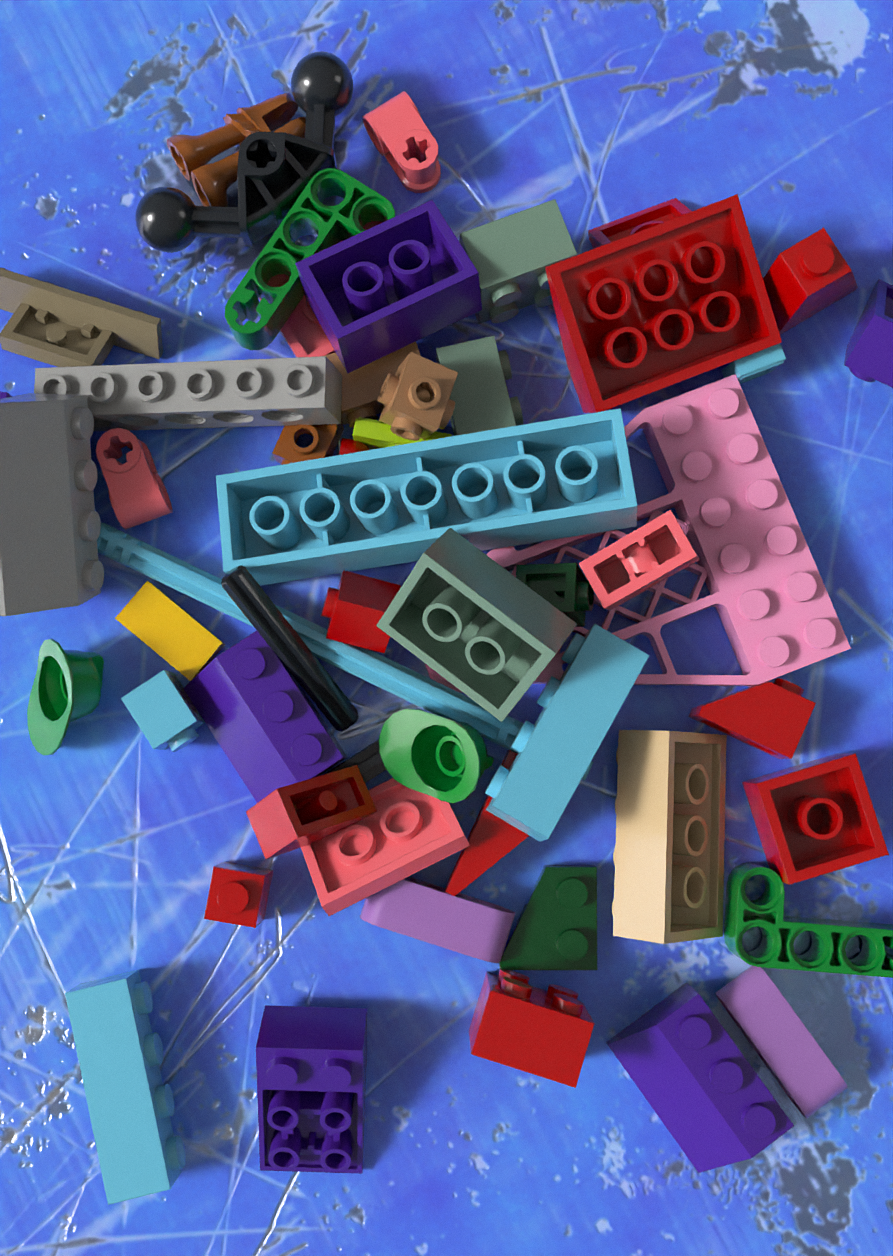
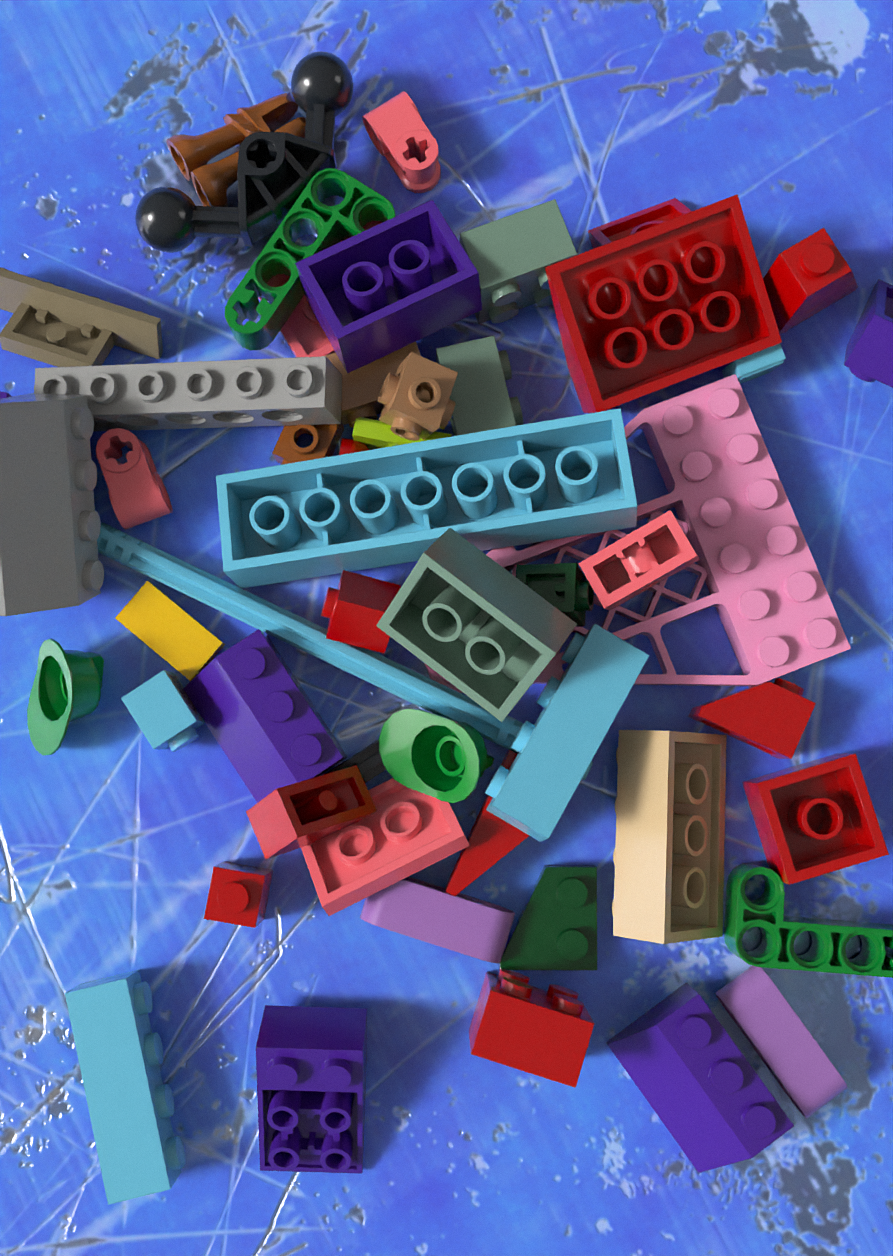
(289, 648): black axle -> none

